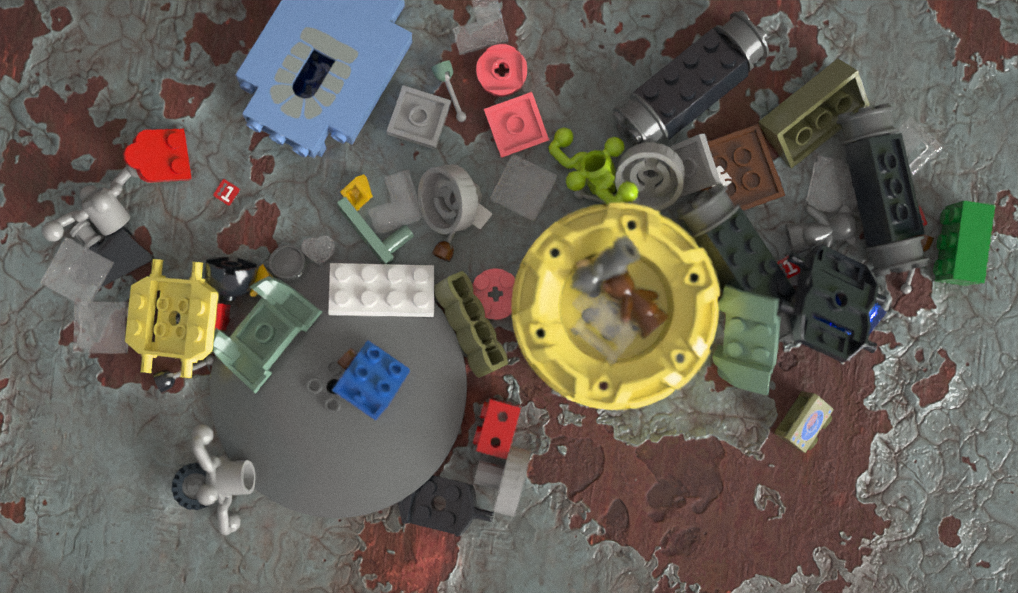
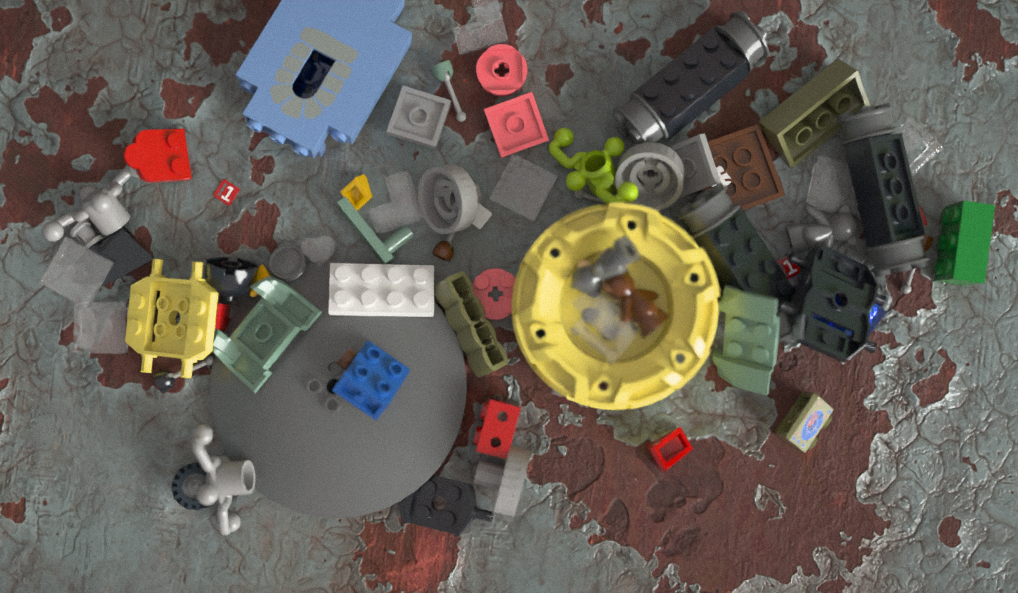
(669, 448): none -> red slope

